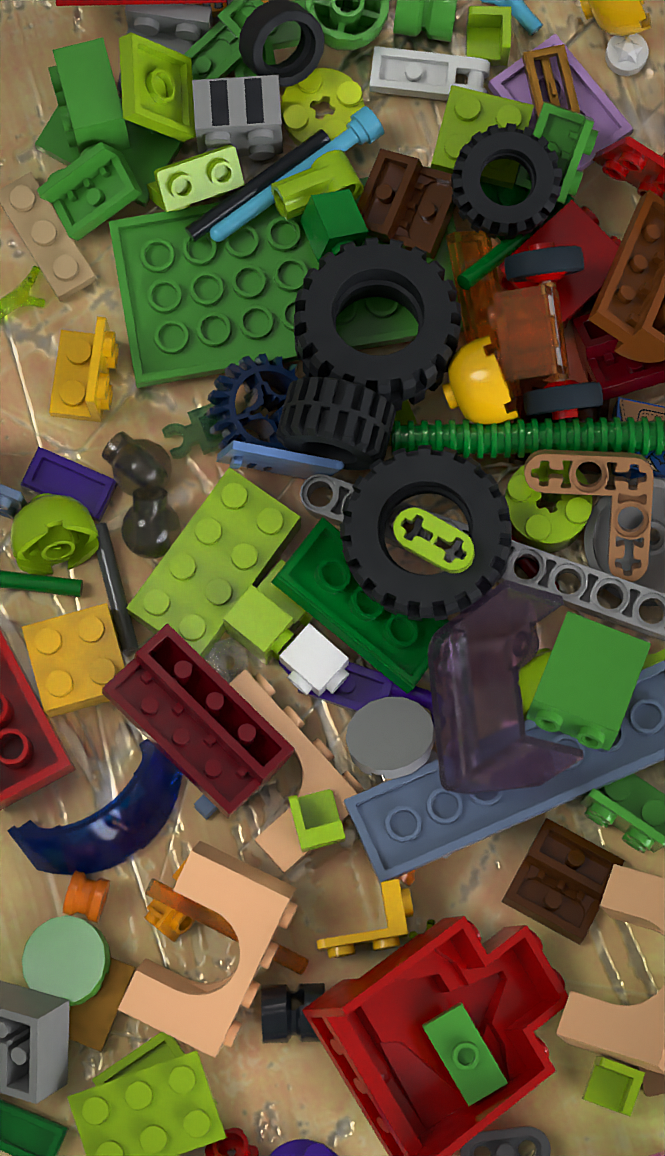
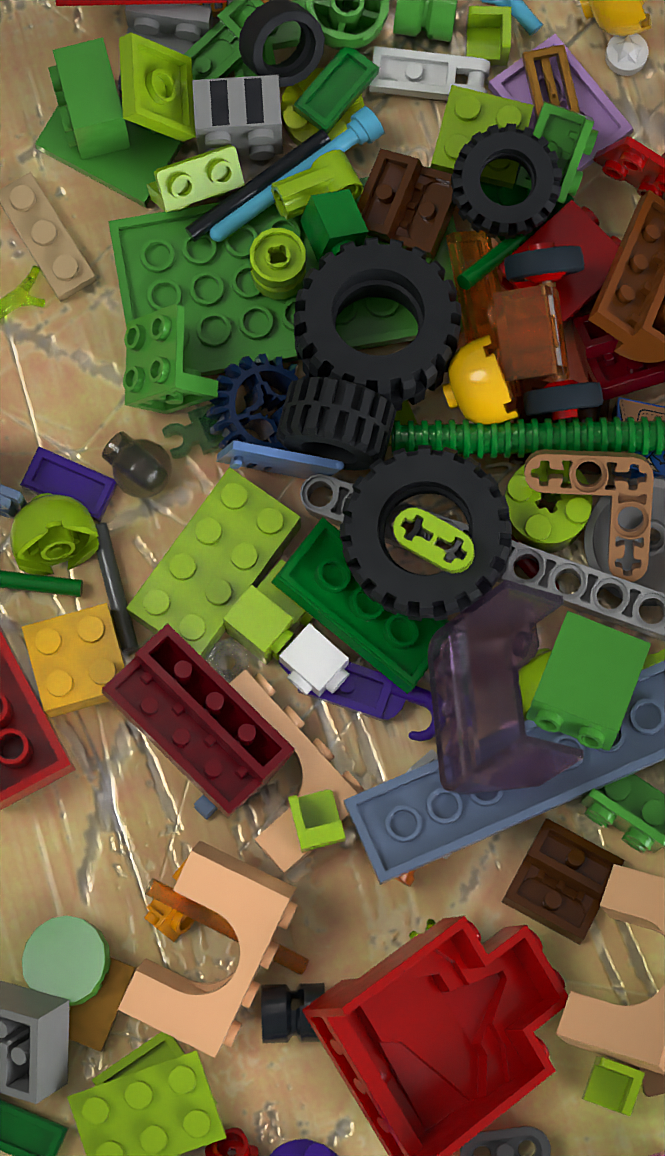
(82, 373): yellow bracket -> none
(86, 896): orange wheel -> none
(91, 189): bright green bracket -> none
(114, 831): clear blue windscreen -> none
(150, 523): clear smoke piece -> none
(155, 365): none -> bright green bracket
(278, 263): none -> lime wheel
(336, 88): none -> green tile
(390, 737): light grey tile -> none
(397, 908): yellow bracket -> none
(464, 1054): bright green plate -> none

